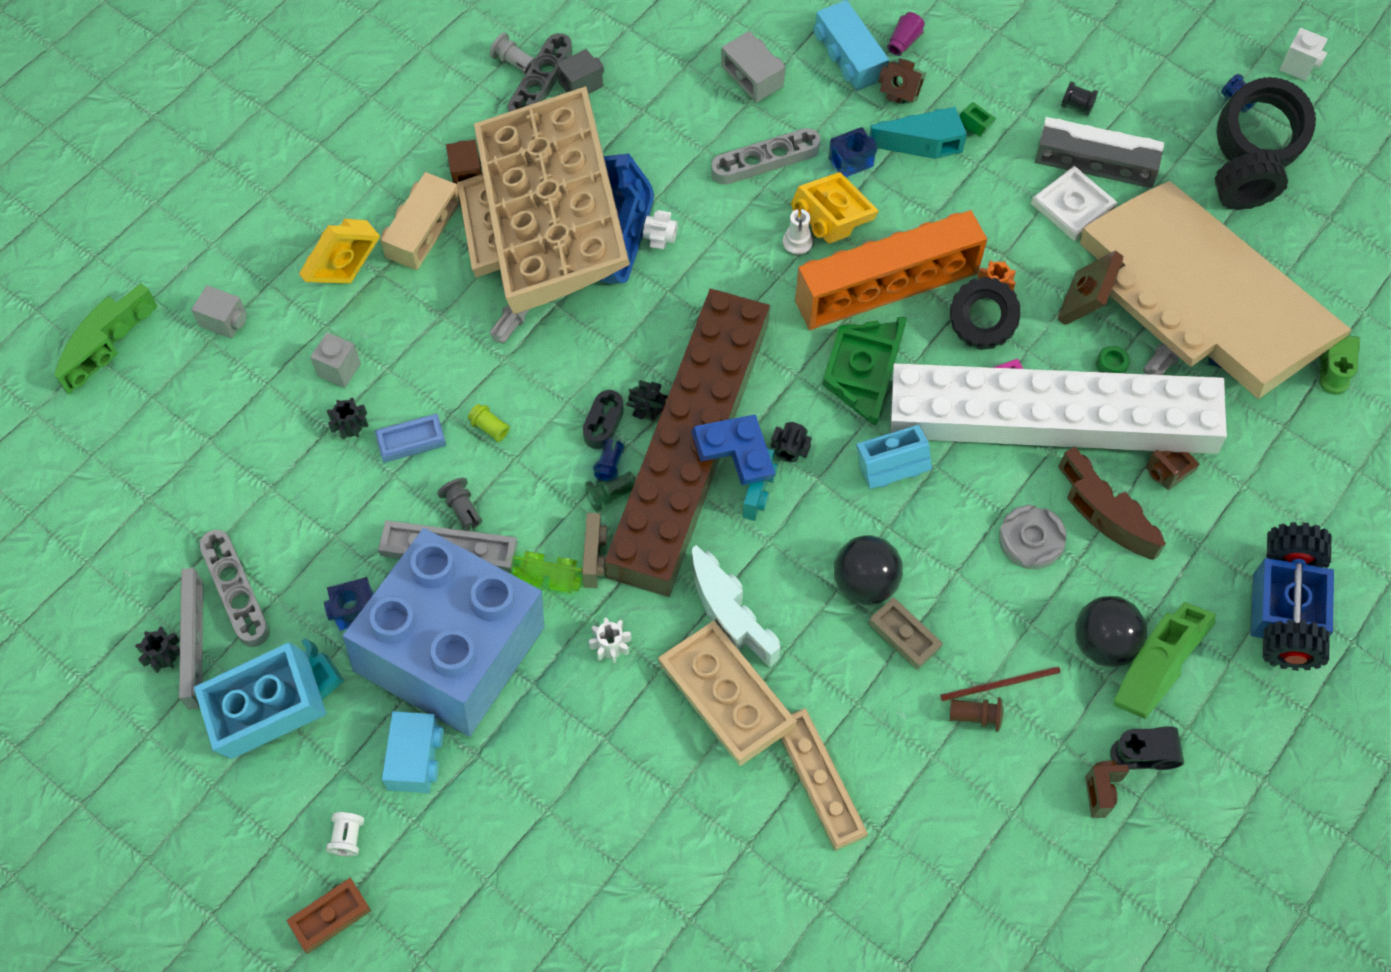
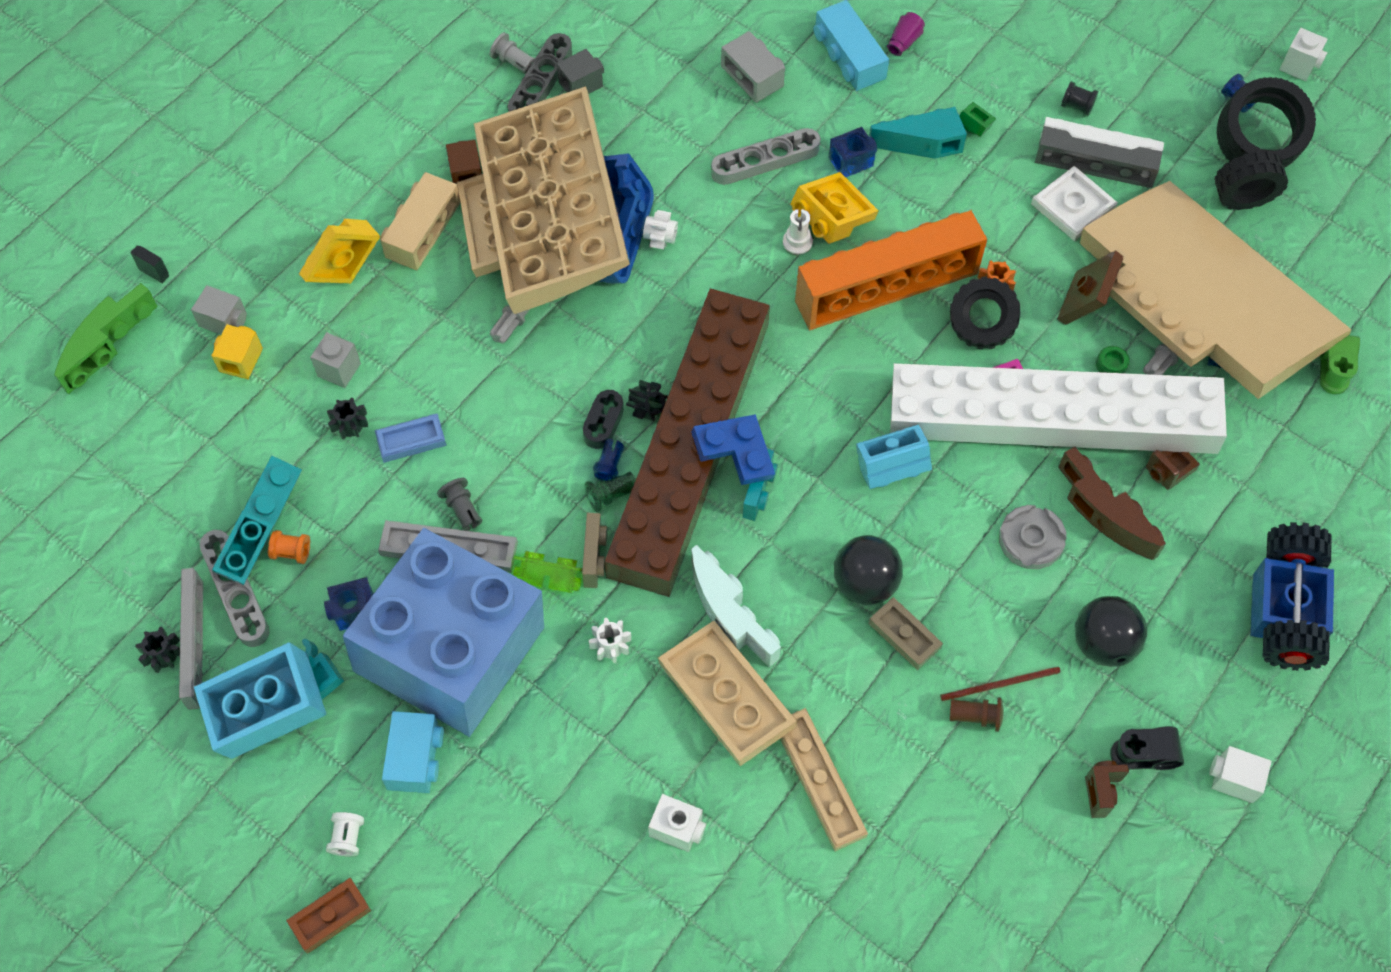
(150, 263): none -> black tile
(237, 351): none -> yellow brick
(257, 520): none -> teal slope
(289, 546): none -> orange bush
(482, 417): lime pin -> none
(677, 823): none -> white brick
(791, 442): black gear -> none
(864, 364): green wing -> none
(911, 77): reddish brown brick -> none
(1161, 658): bright green slope -> none
(1240, 774): none -> white brick

